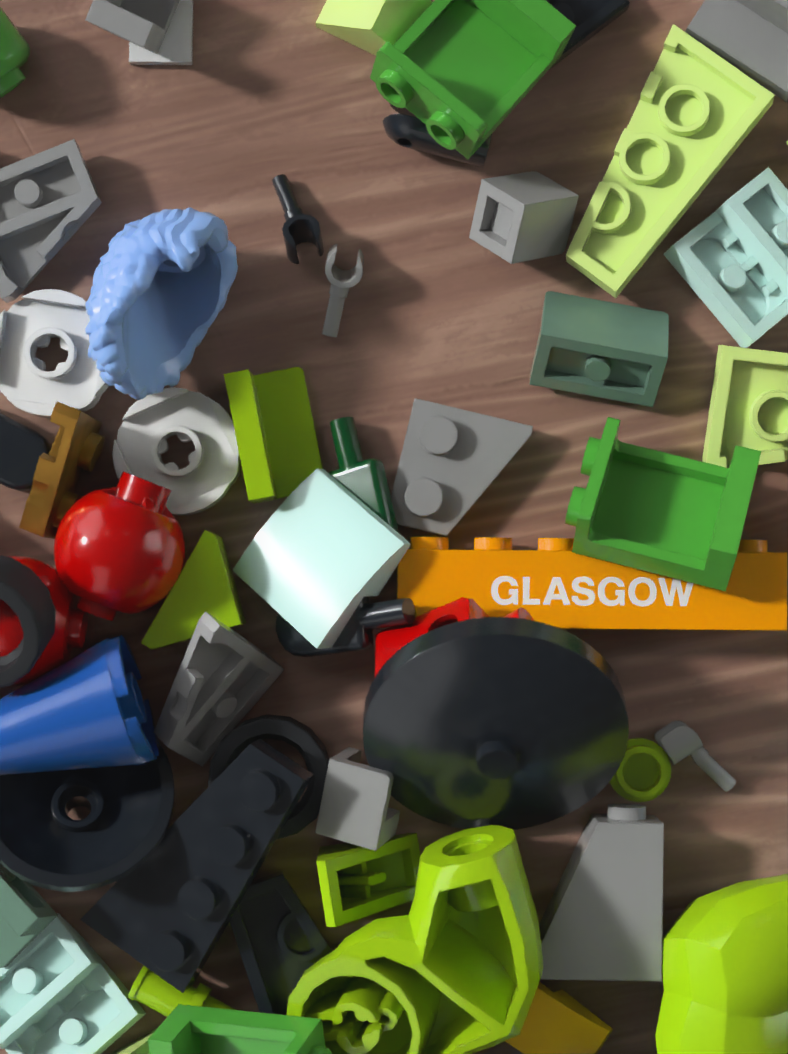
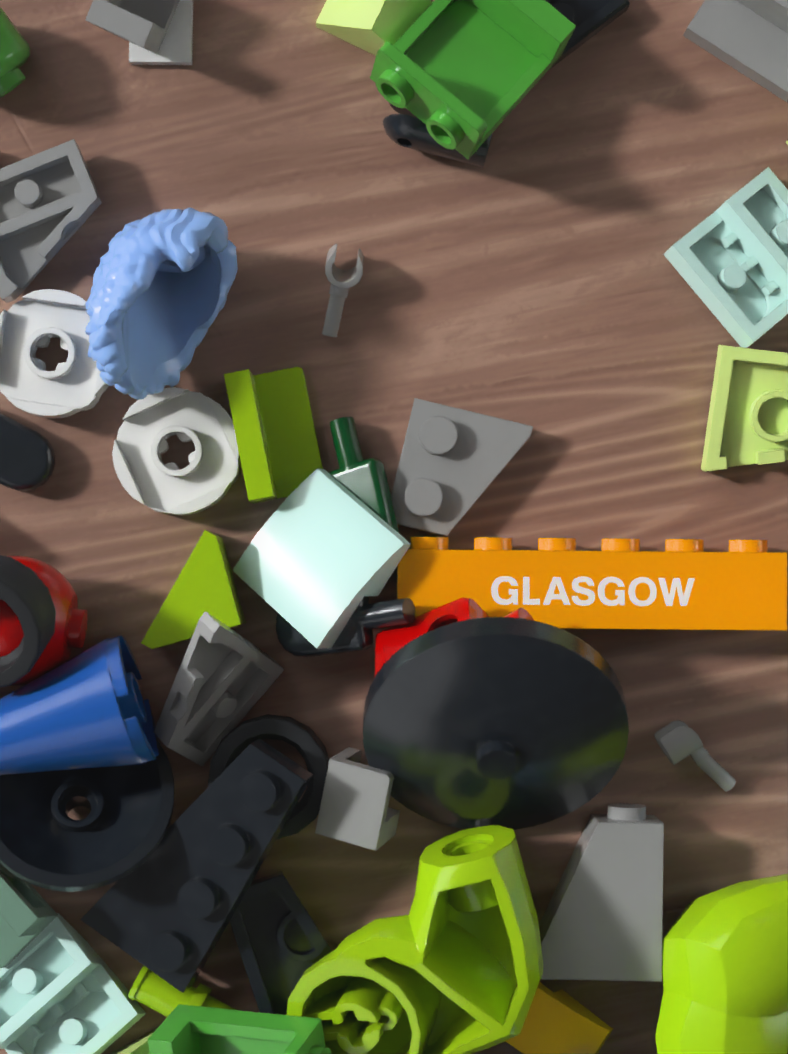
(57, 474): pearl gold wing -> none
(120, 548): red brick -> none
(298, 226): black hand -> none
(367, 881): lime slope -> none
(523, 216): light grey panel -> none
(600, 349): sand green panel -> none
(642, 772): lime plate -> none
(661, 509): bright green panel -> none
(676, 142): yellowish green wing -> none

